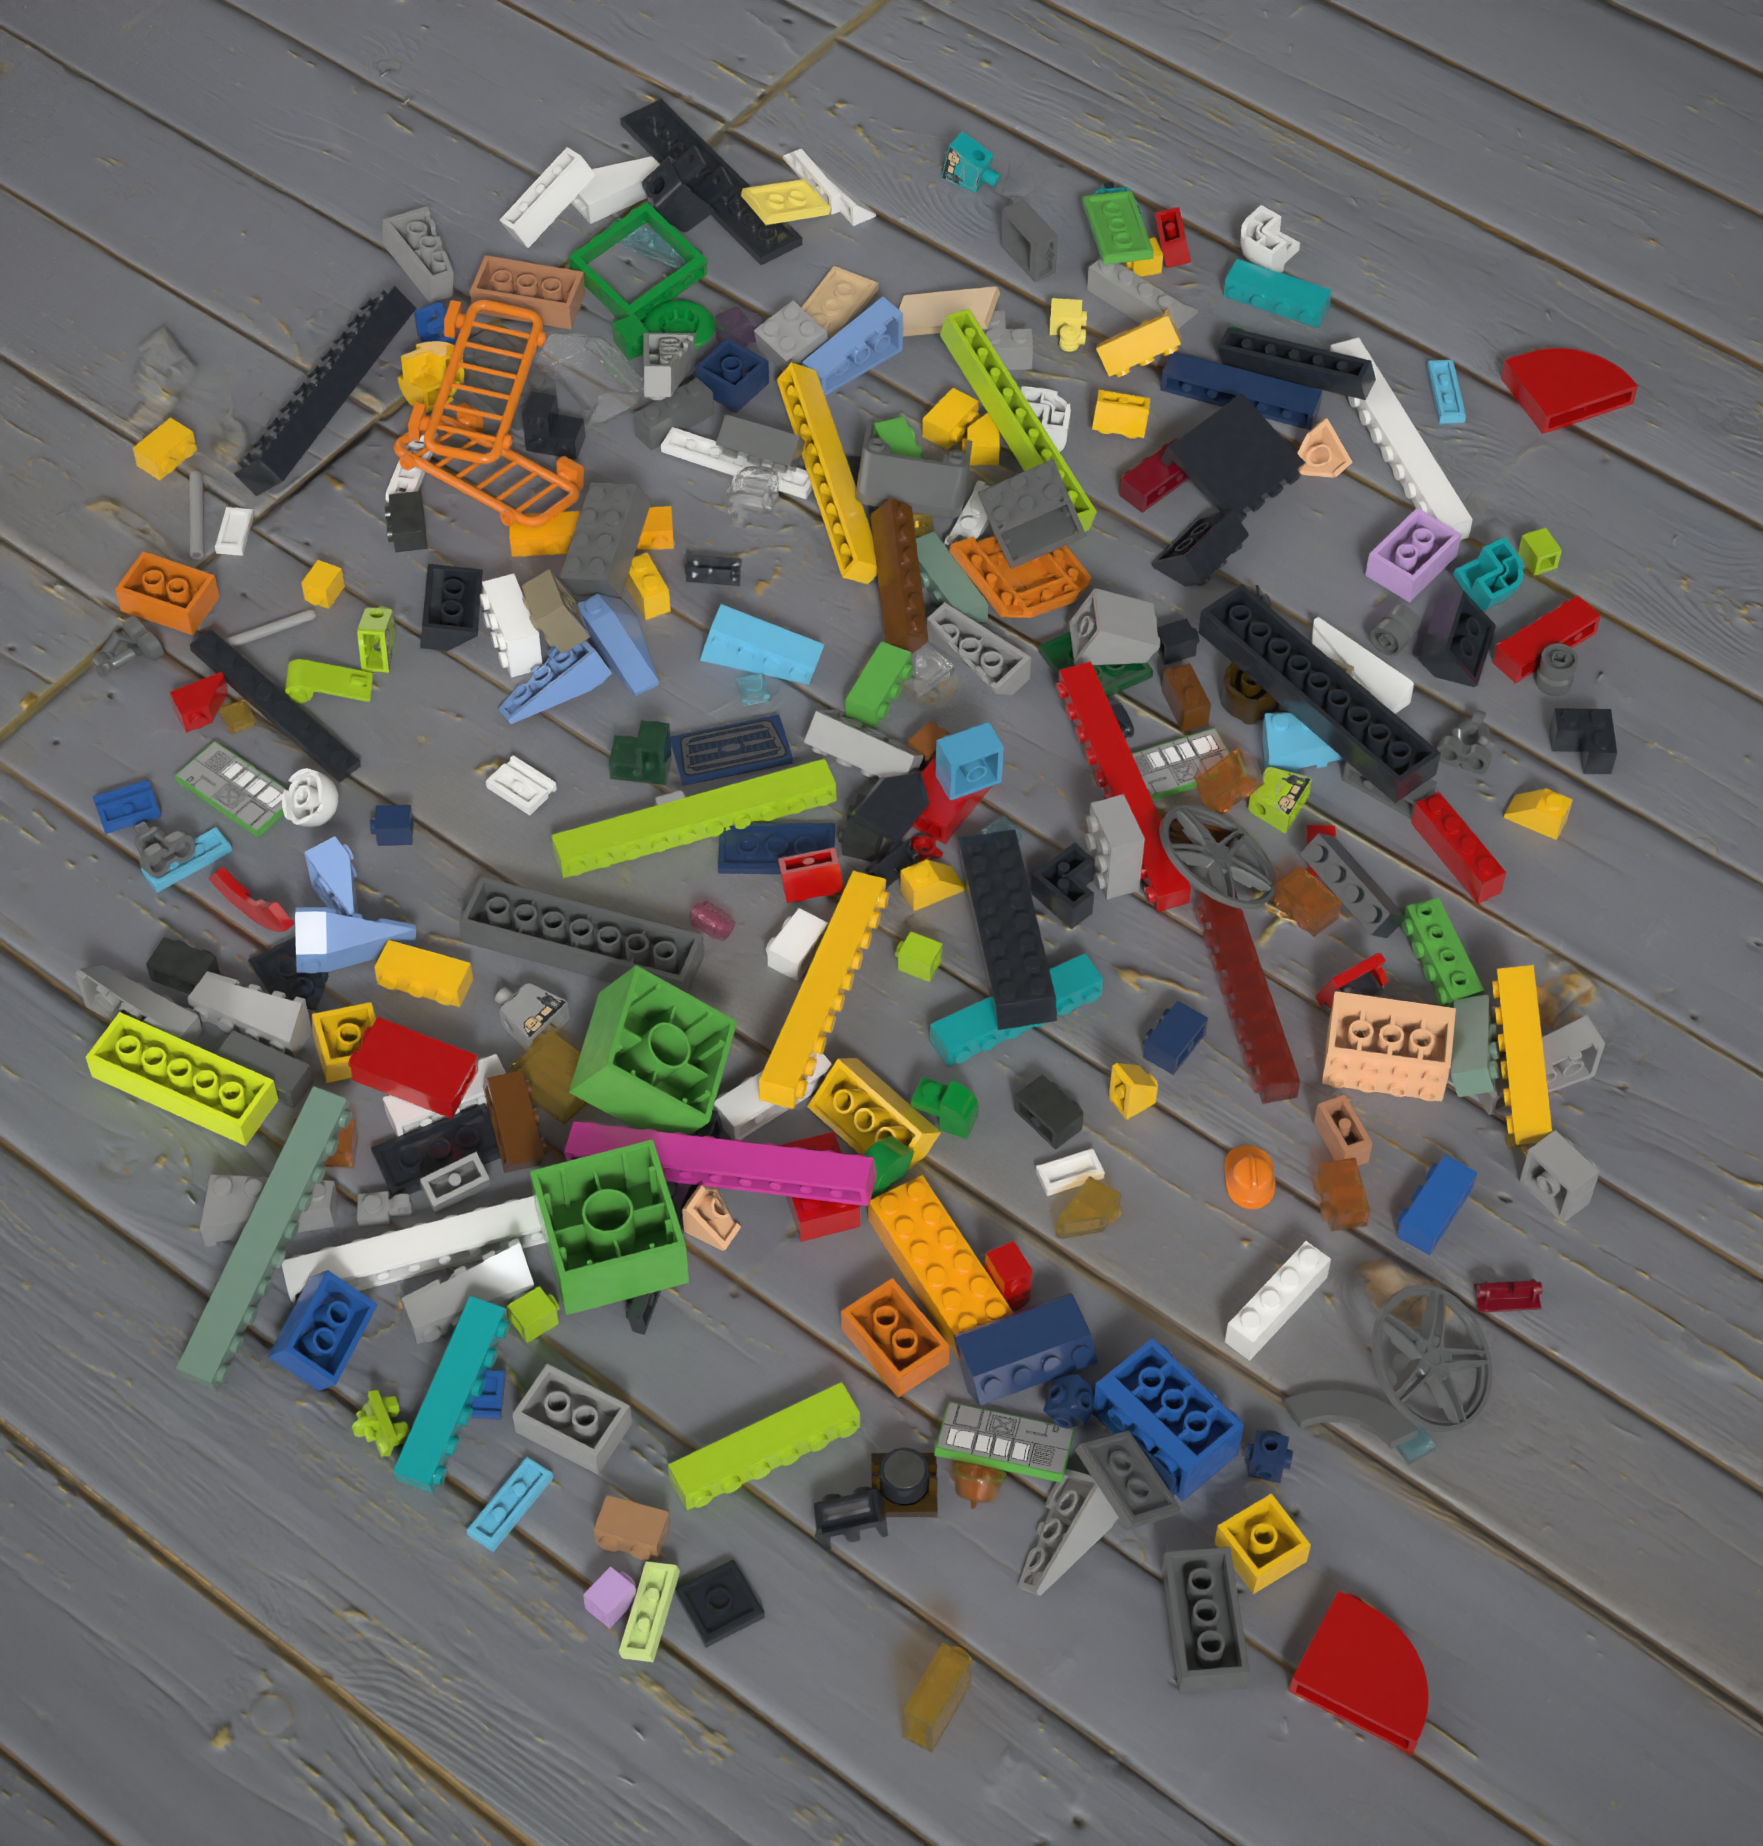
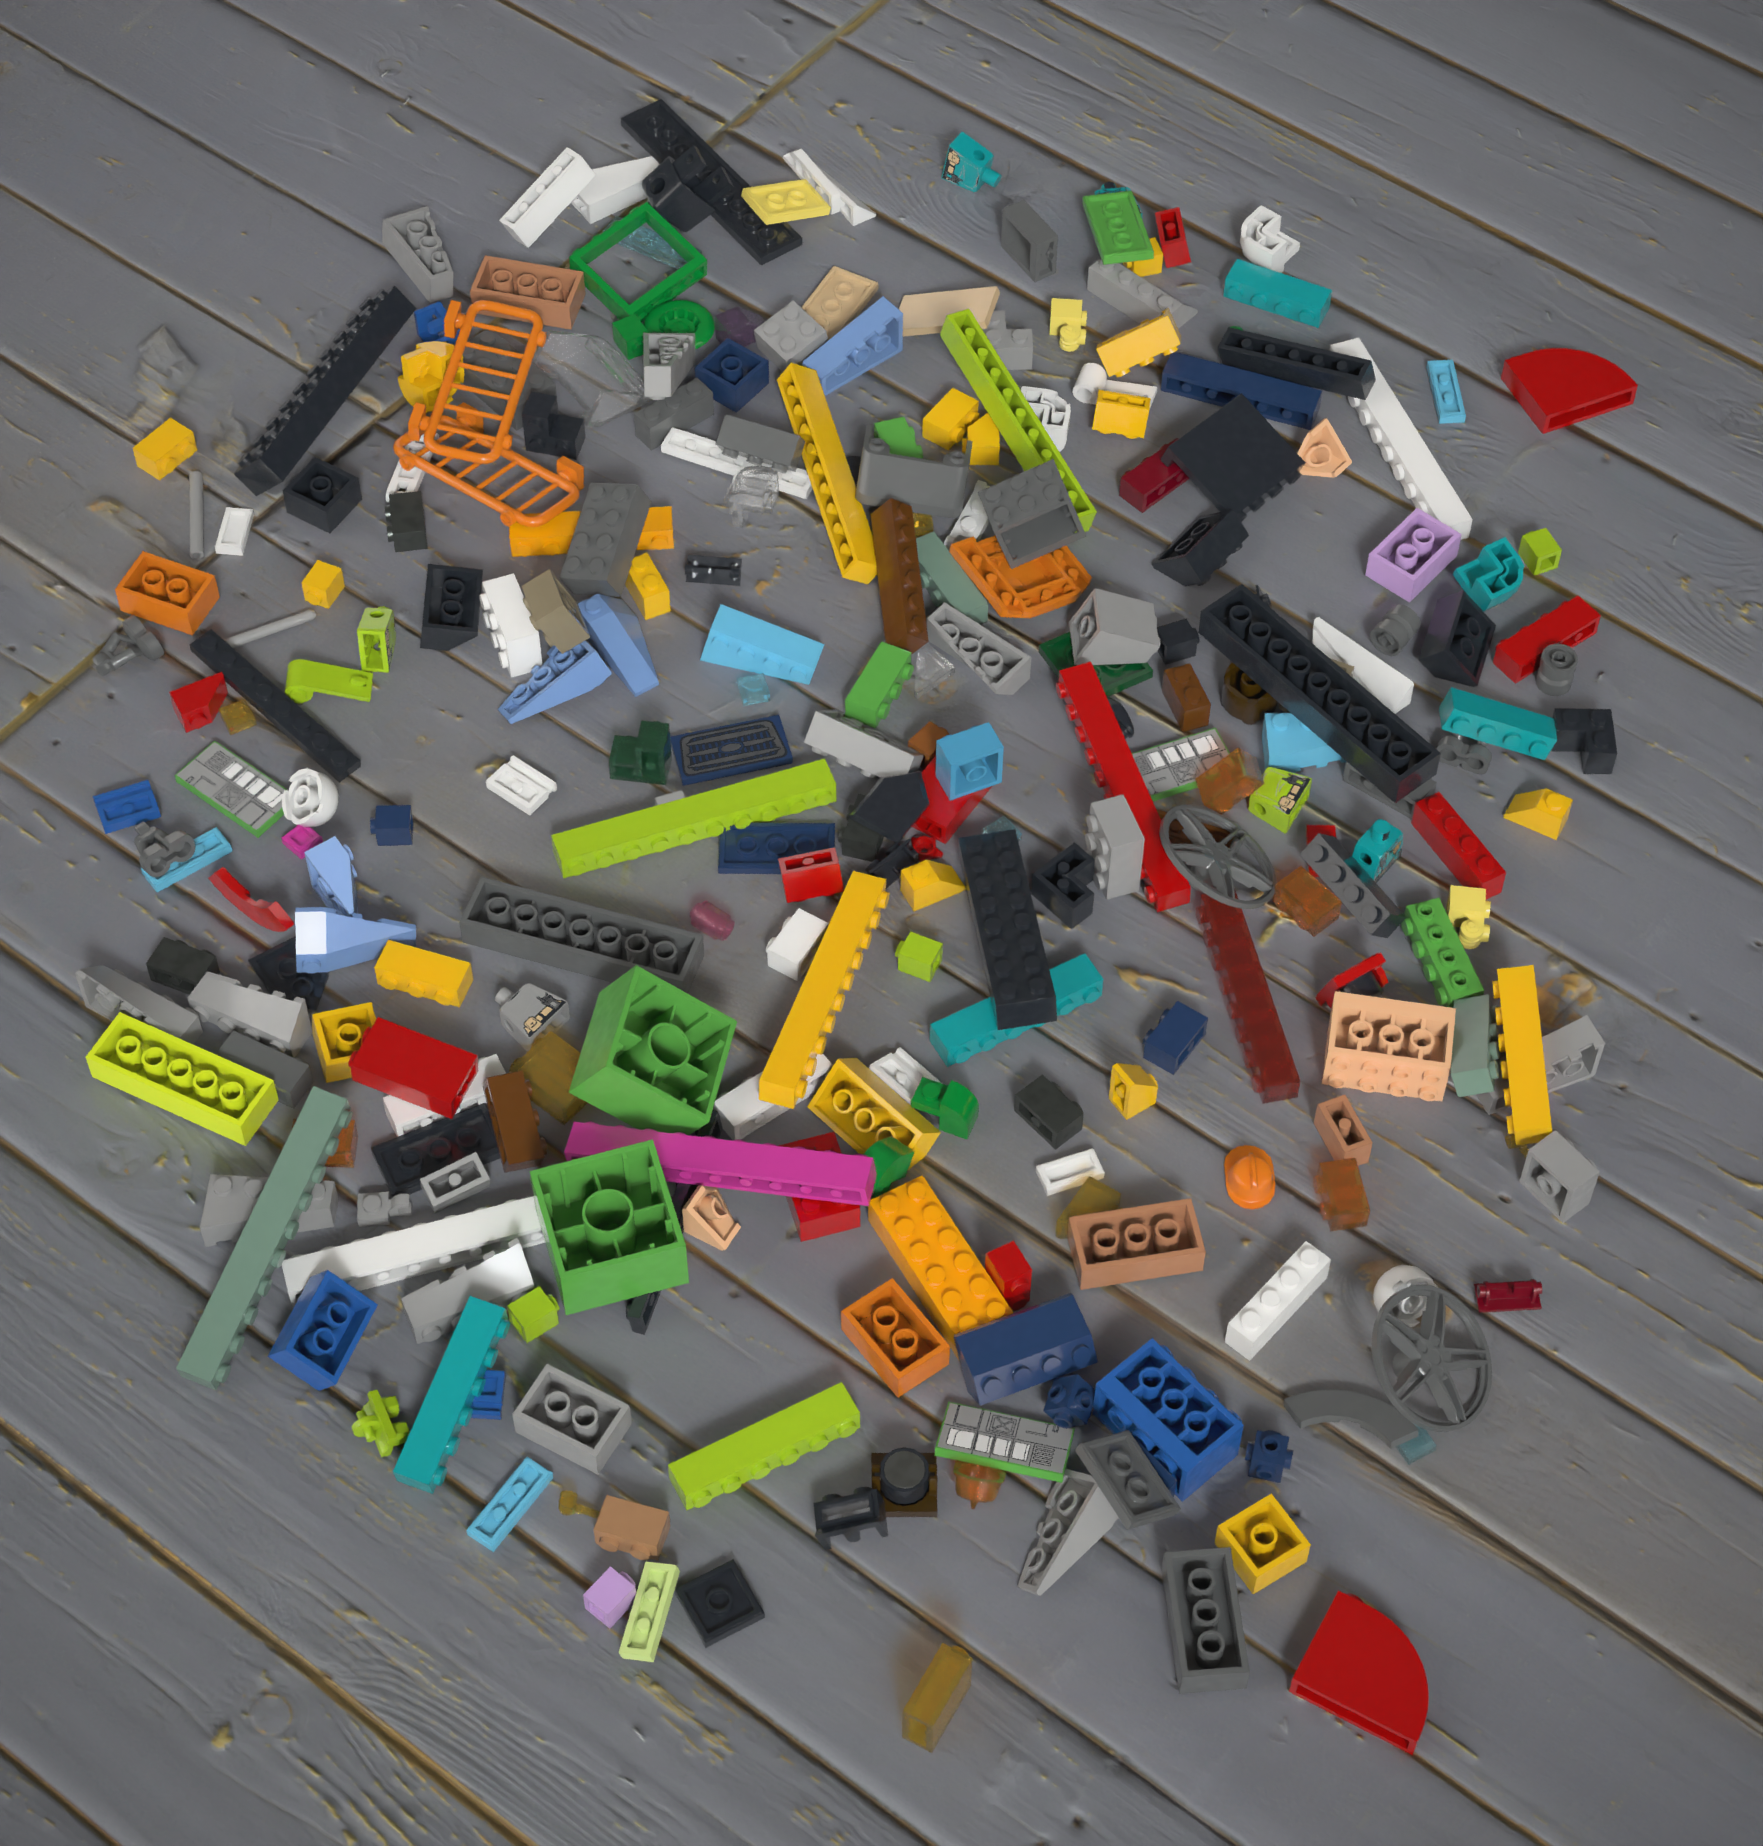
(301, 839): none -> dark pink tile
(322, 495): none -> black brick
(569, 1506): none -> clear yellow hand
(901, 1073): none -> white plate
(1094, 378): none -> white door
(1136, 1243): none -> nougat brick
(1383, 845): none -> teal torso
(1397, 1279): none -> white cylinder
(1435, 1204): blue brick -> none
(1467, 910): none -> light yellow brick
(1497, 723): none -> teal brick

